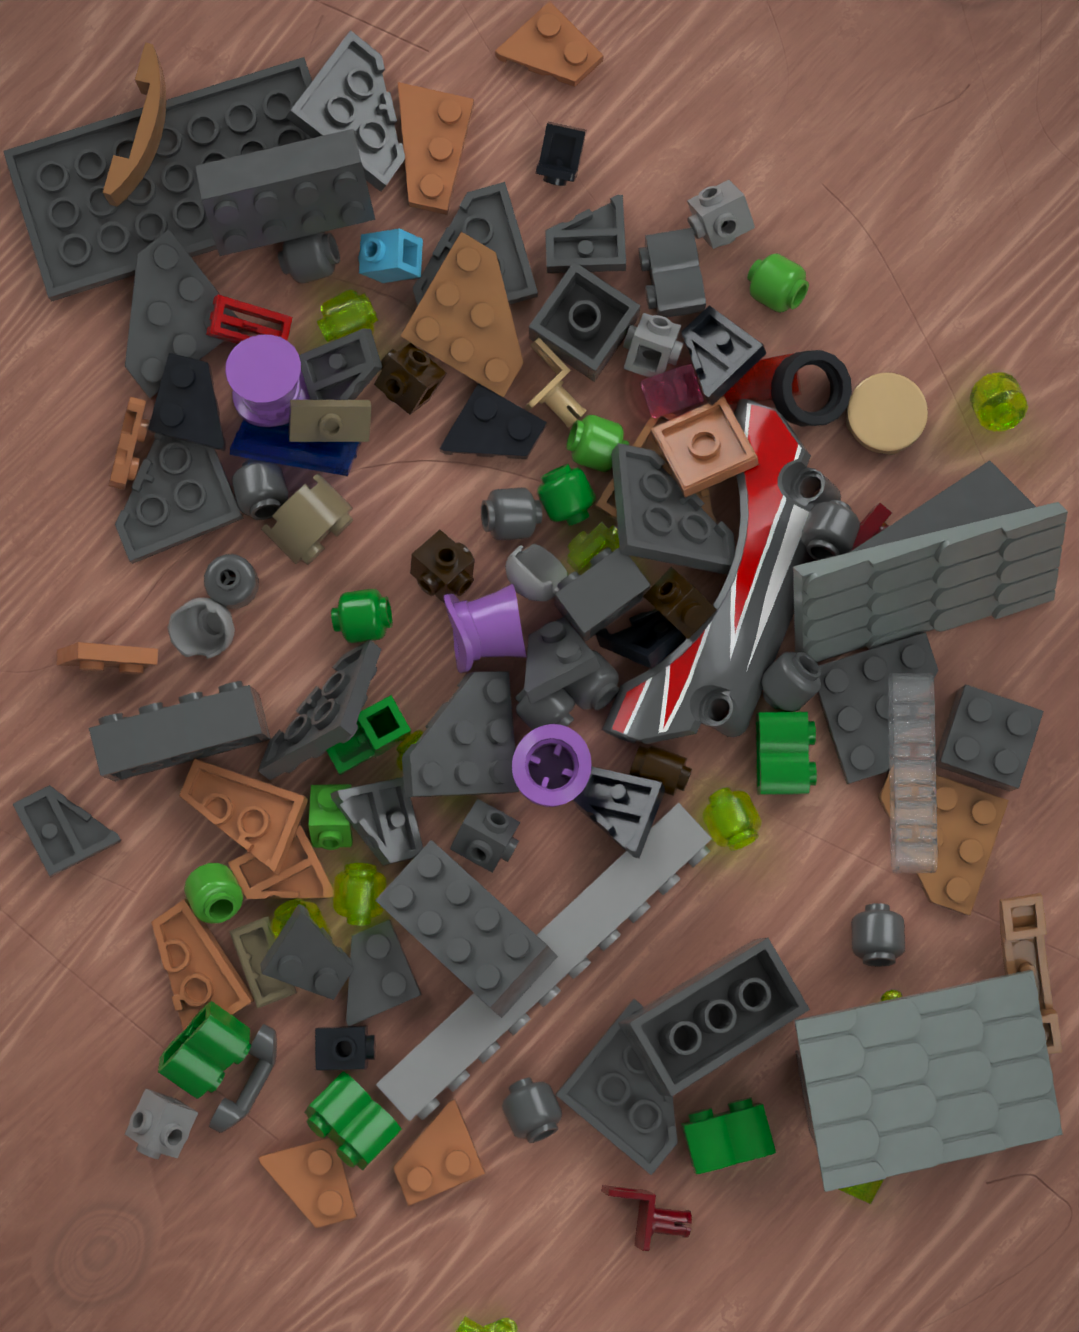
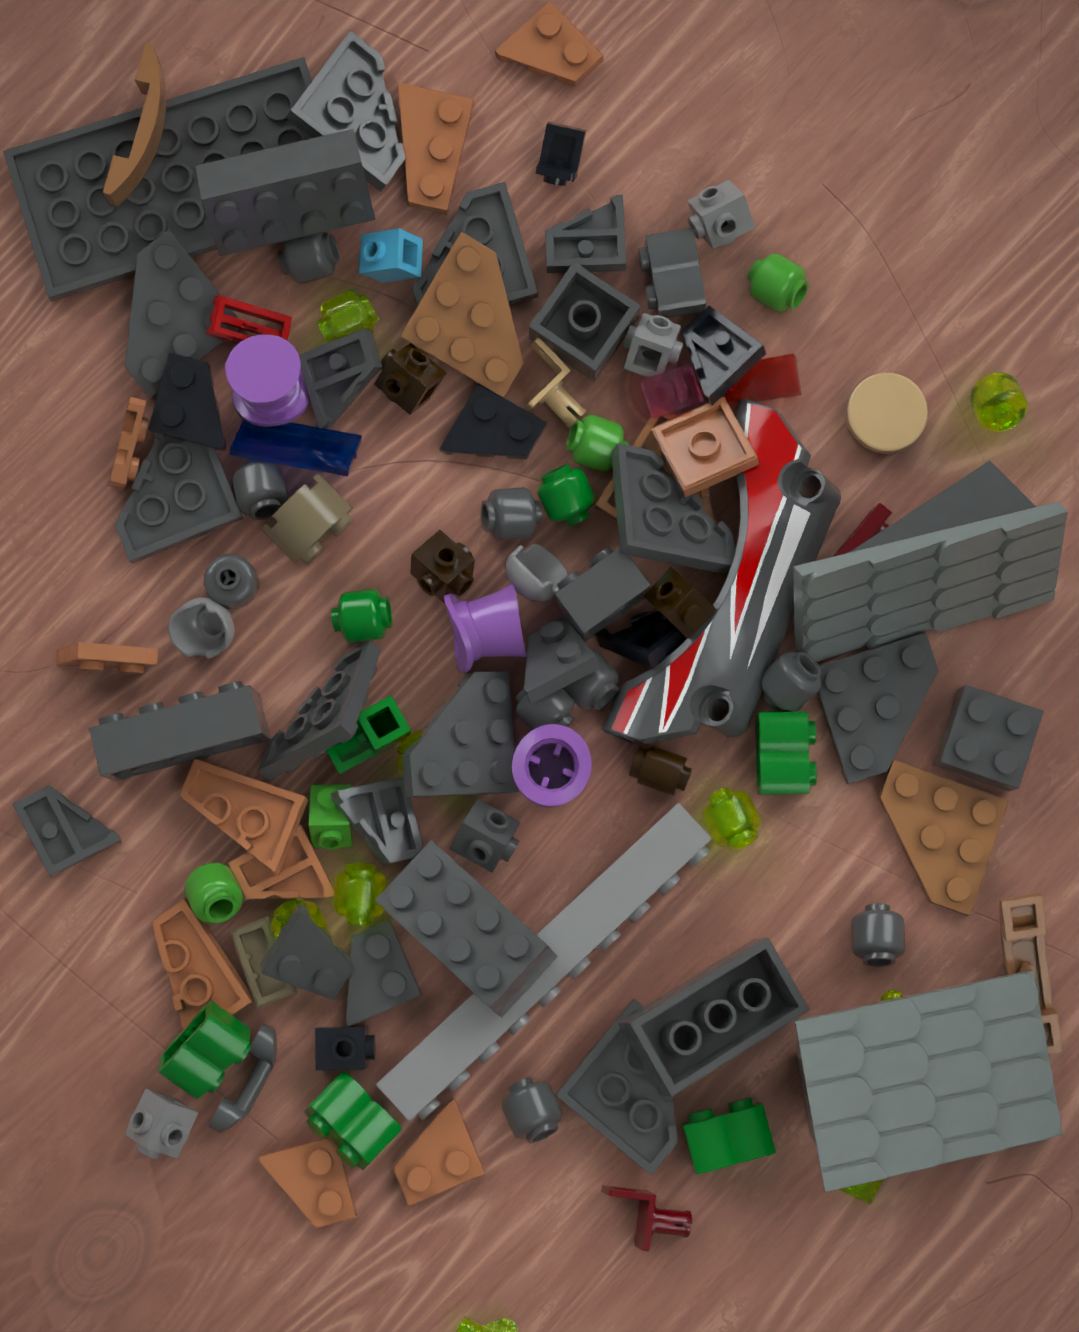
(329, 420): dark tan plate -> none
(587, 546): clear neon green bracket -> none
(621, 806): black wing -> none
(830, 530): dark grey head -> none
(839, 388): black tyre -> none
(912, 773): clear beam -> none

